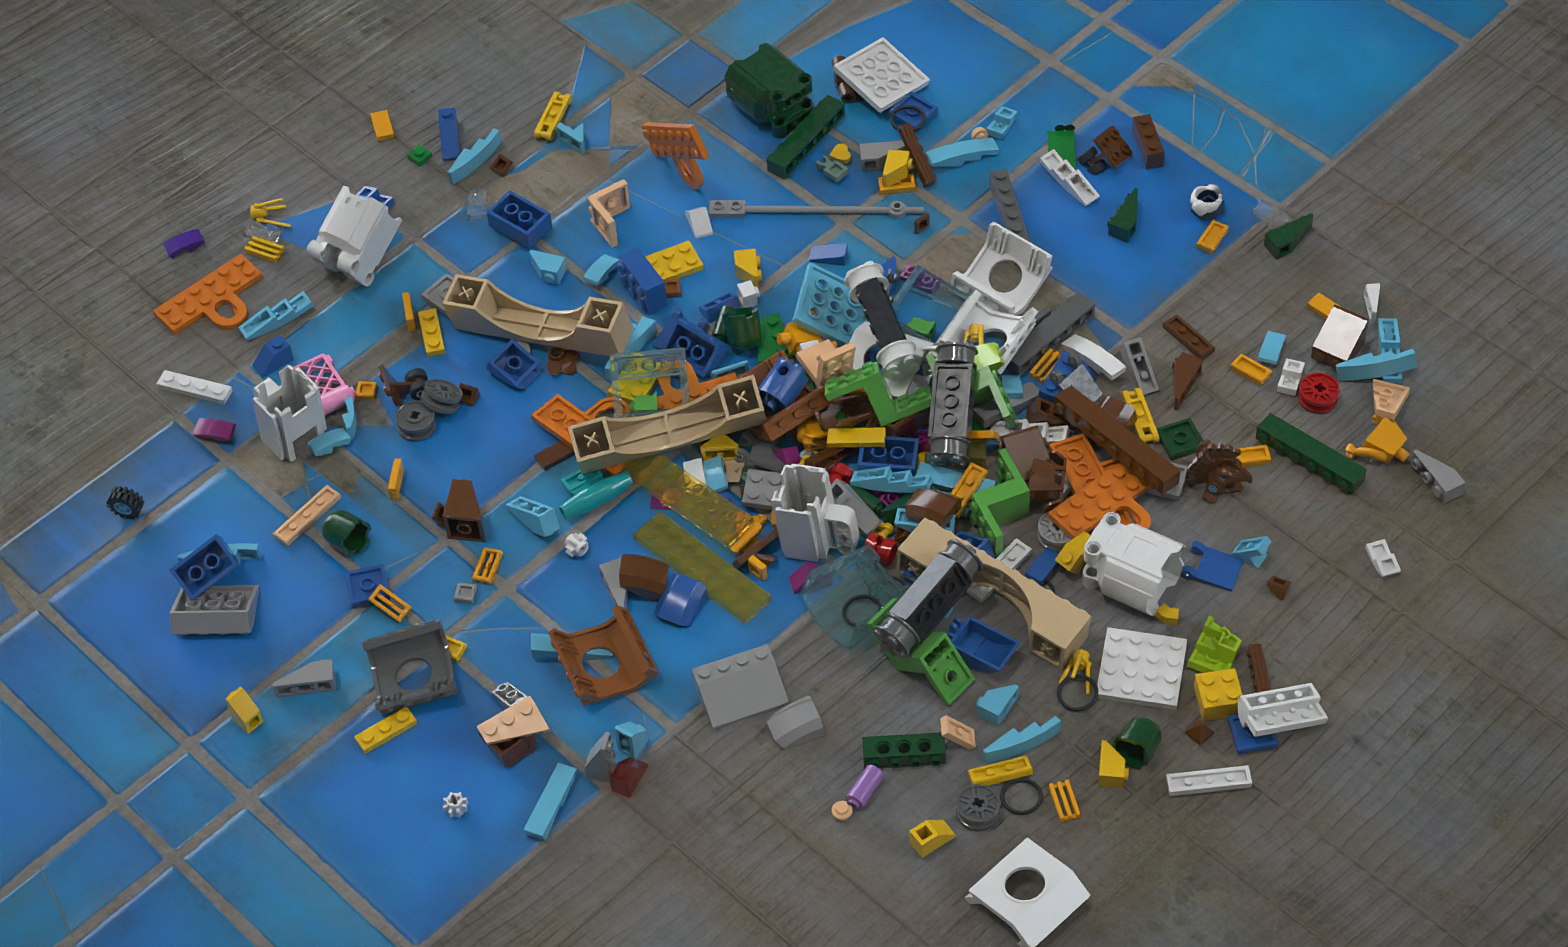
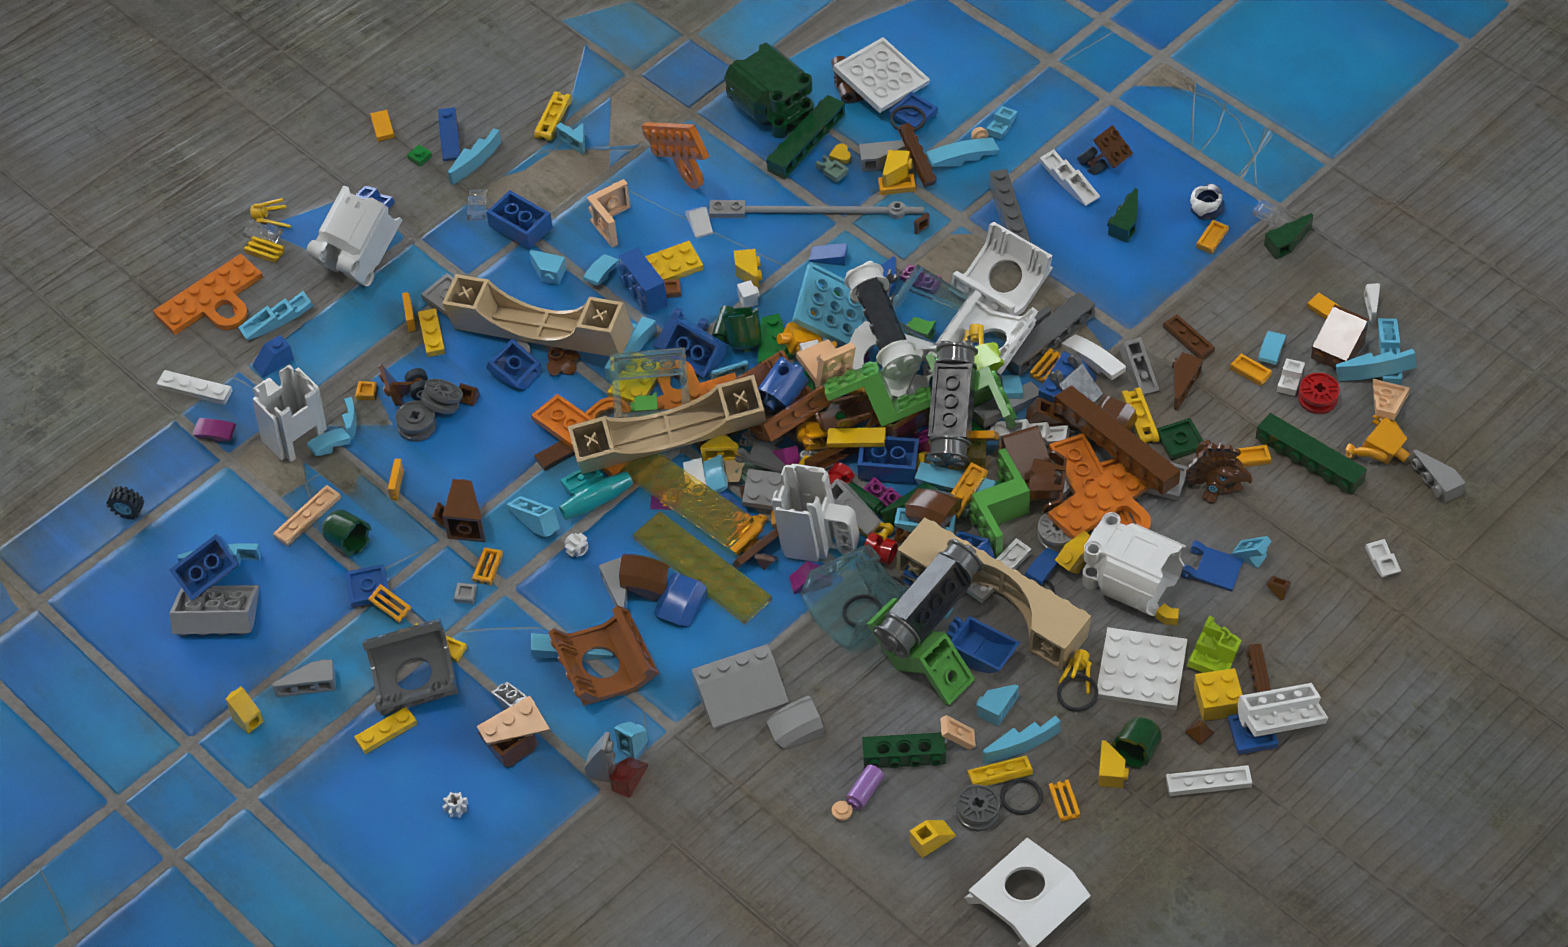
(187, 240): dark purple slope -> none
(331, 398): bright pink piece -> none
(501, 165): reddish brown slope -> none
(550, 802): medium azure slope -> none
(711, 309): blue slope -> none
(757, 568): light orange tile -> none
(885, 480): medium azure slope -> none
(1063, 143): green piece -> none
(1148, 141): reddish brown brick -> none

